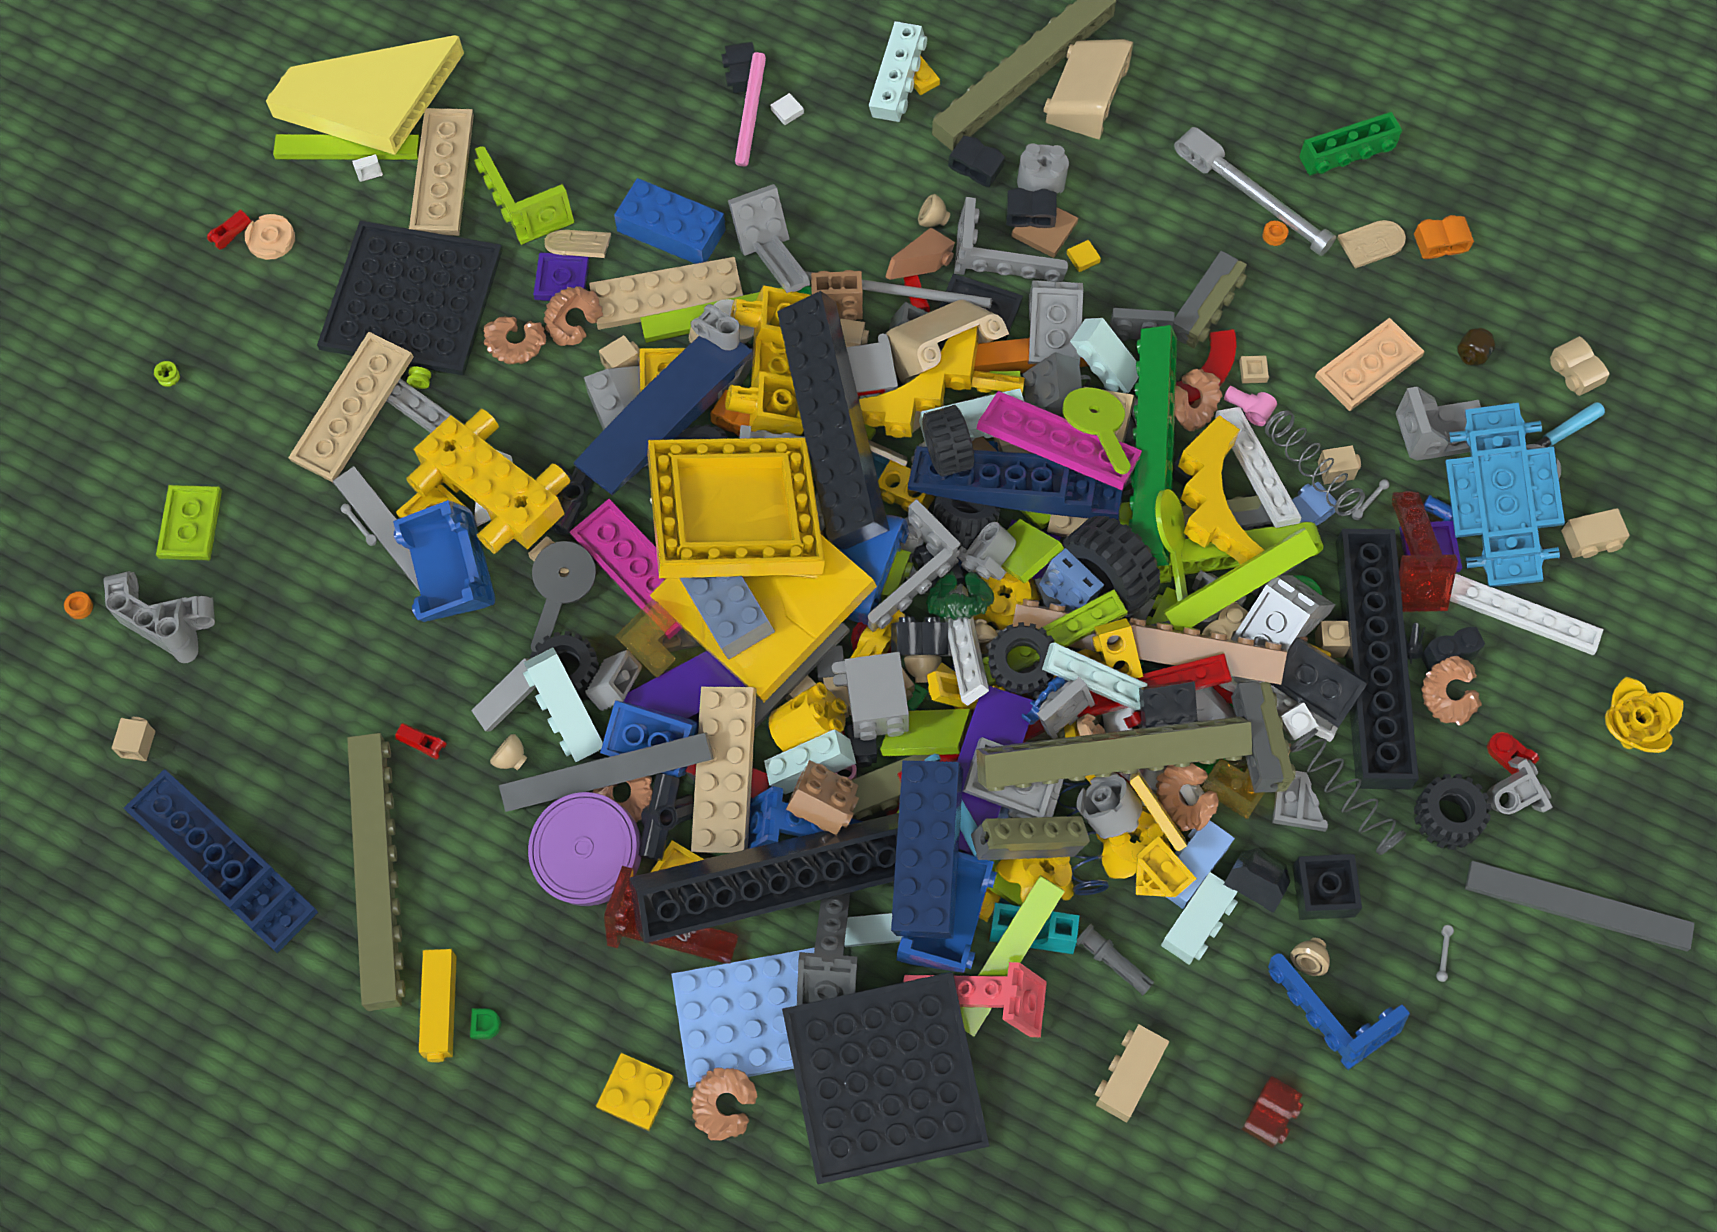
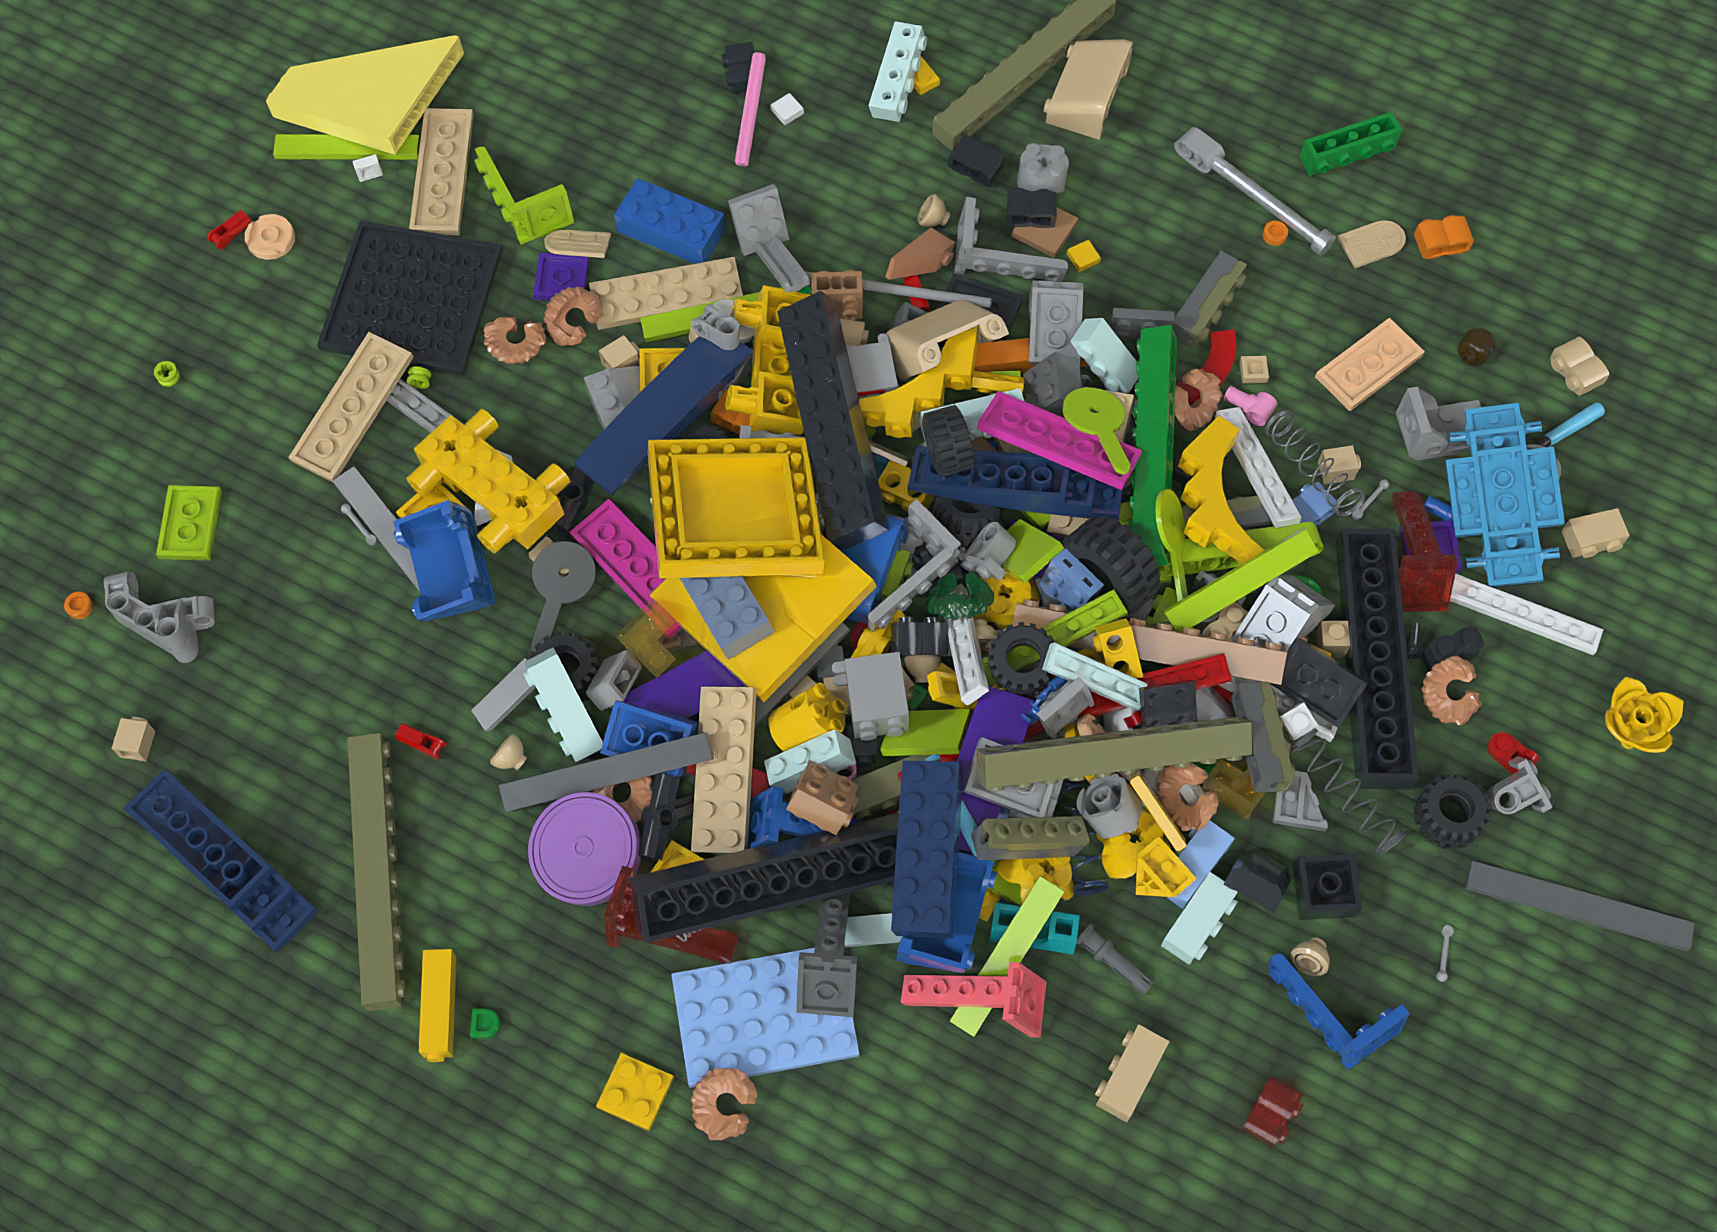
(885, 1077): black plate -> none

